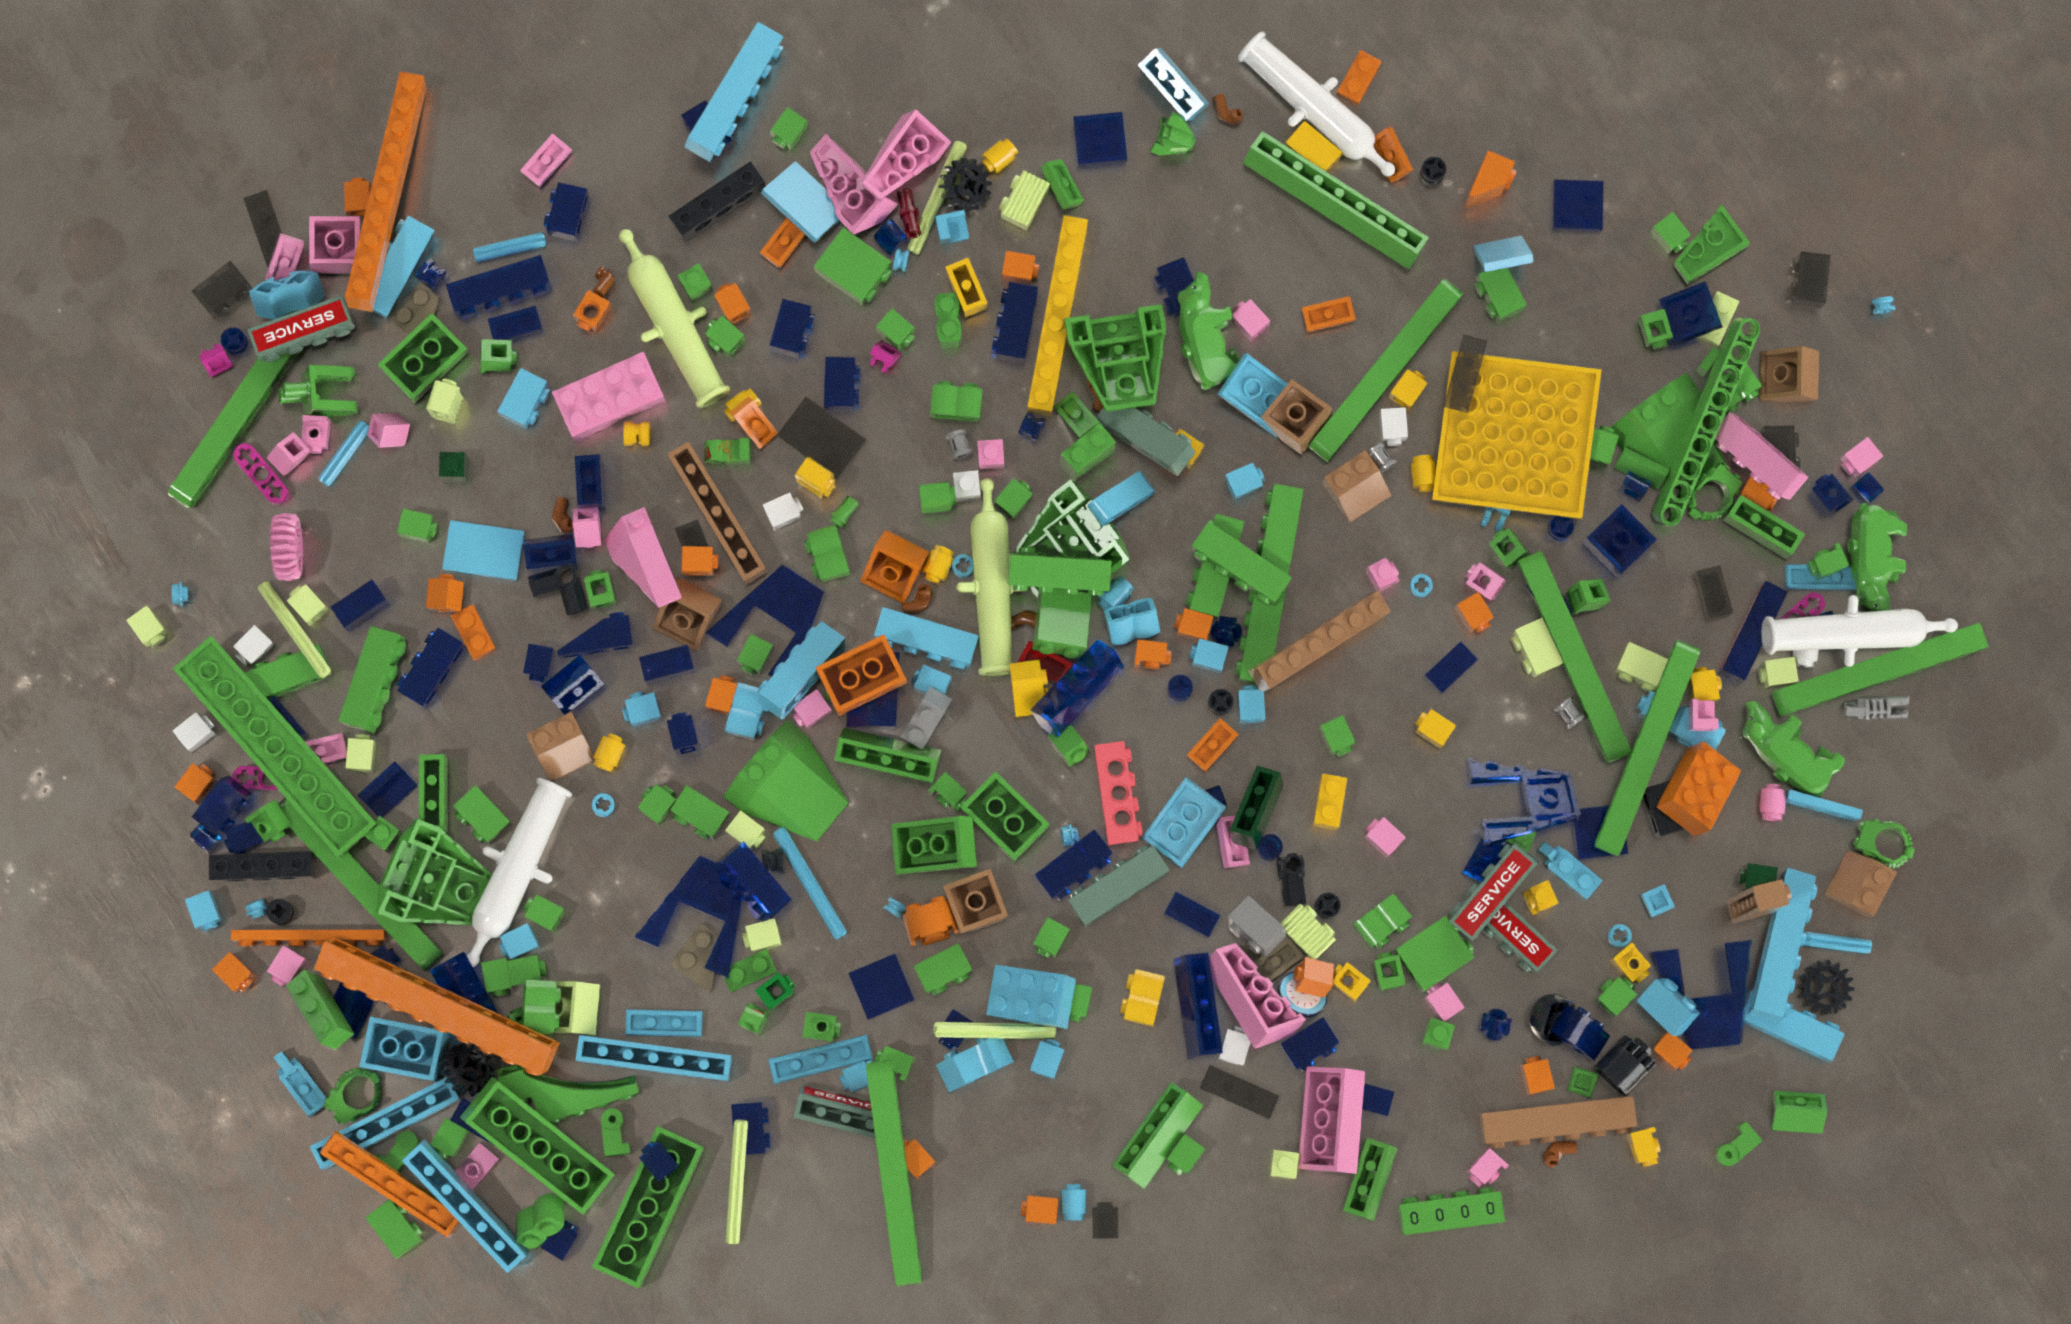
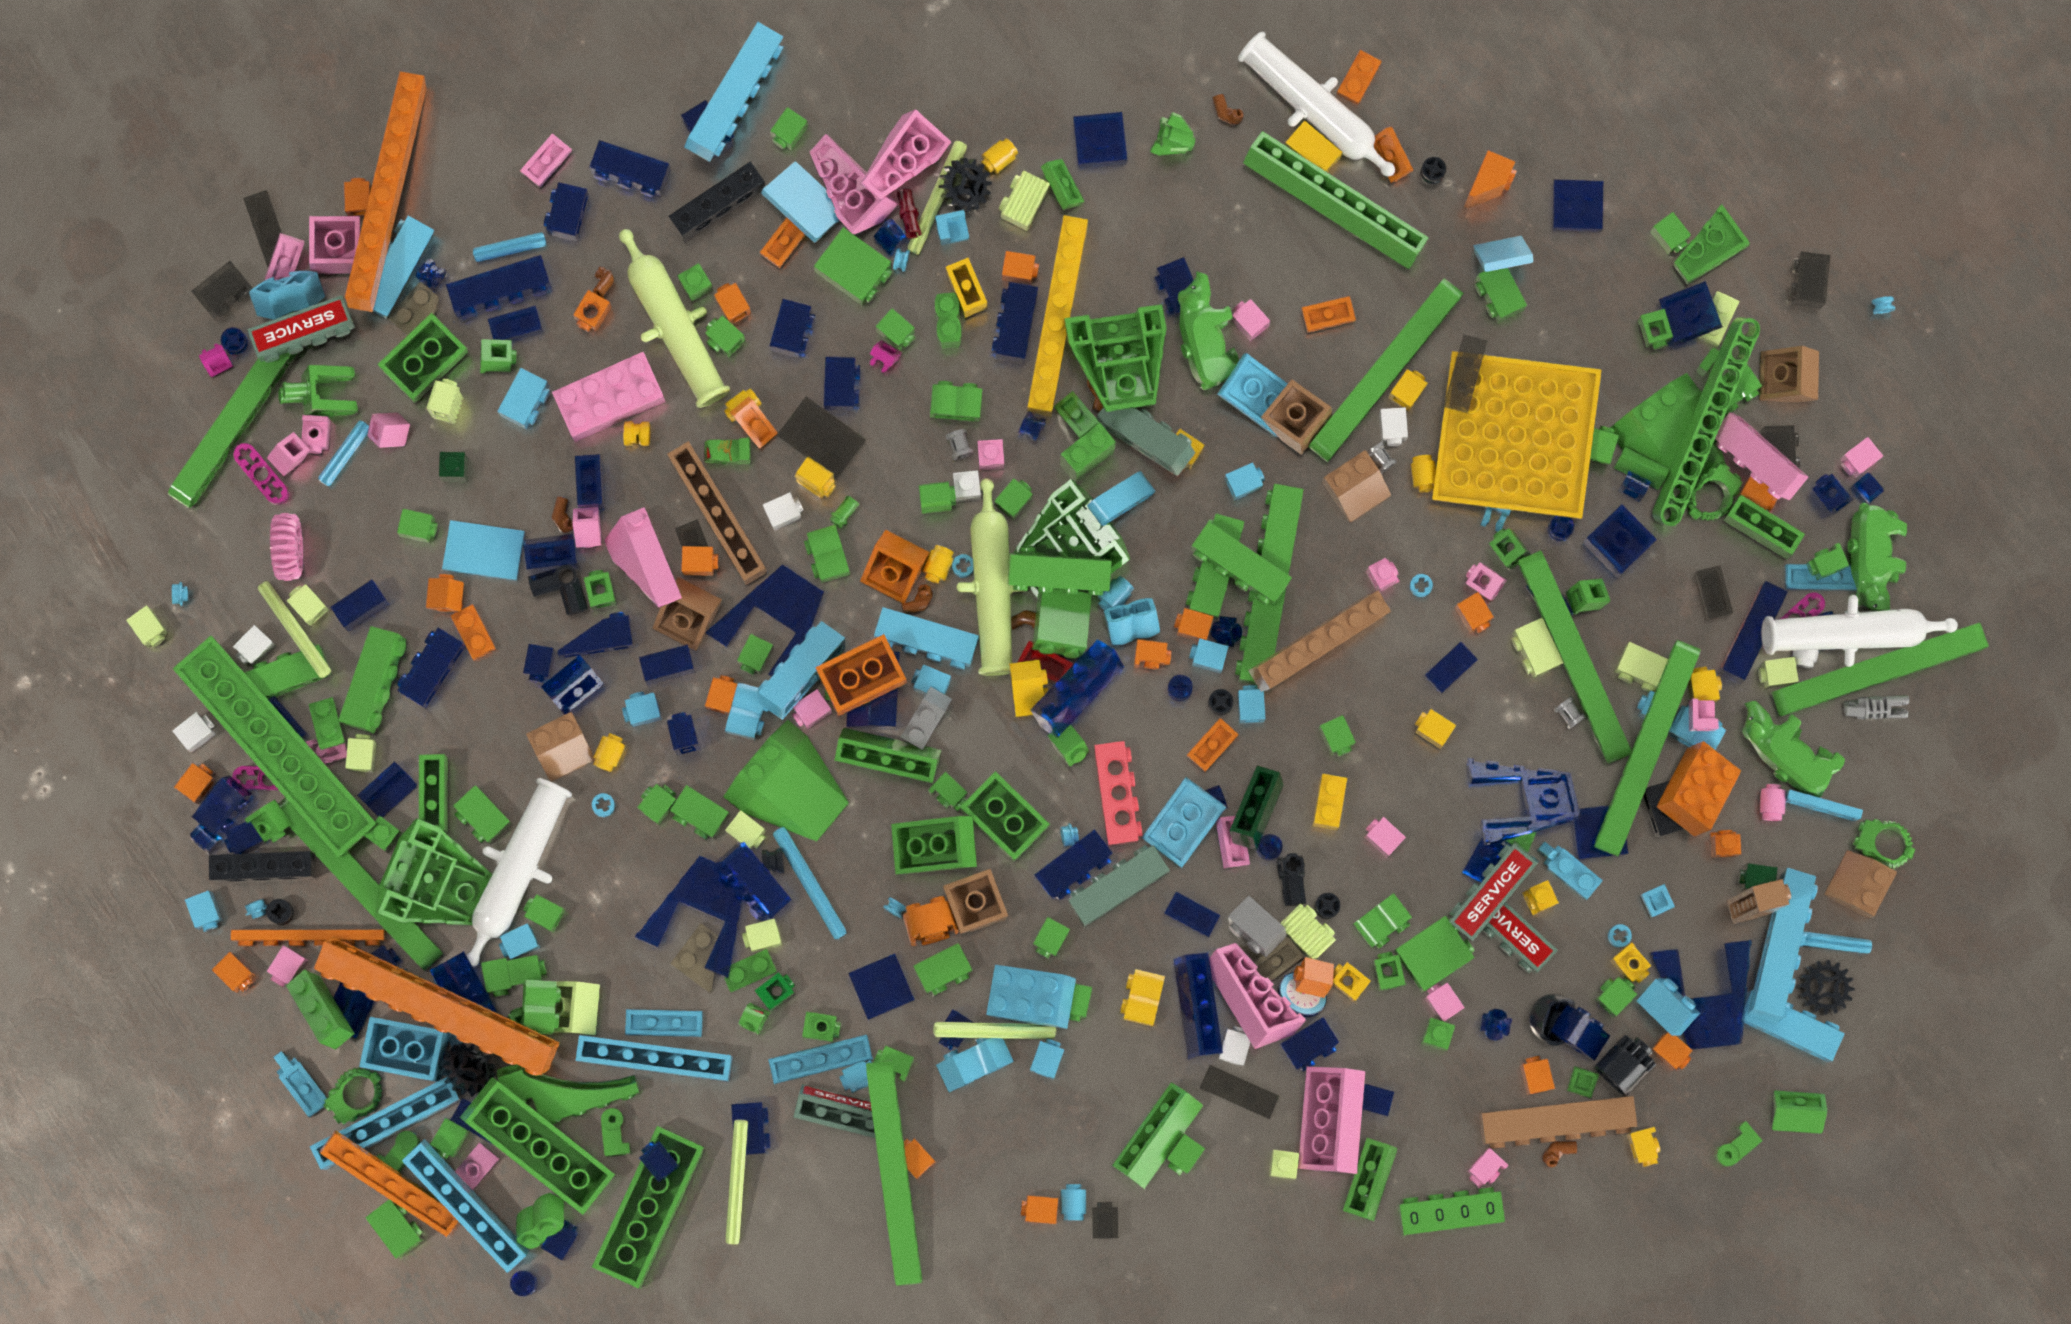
(326, 723): none -> bright green plate
(528, 1282): none -> clear blue wheel
(629, 169): none -> clear blue brick
(1173, 84): brick -> none
(1725, 844): none -> orange brick

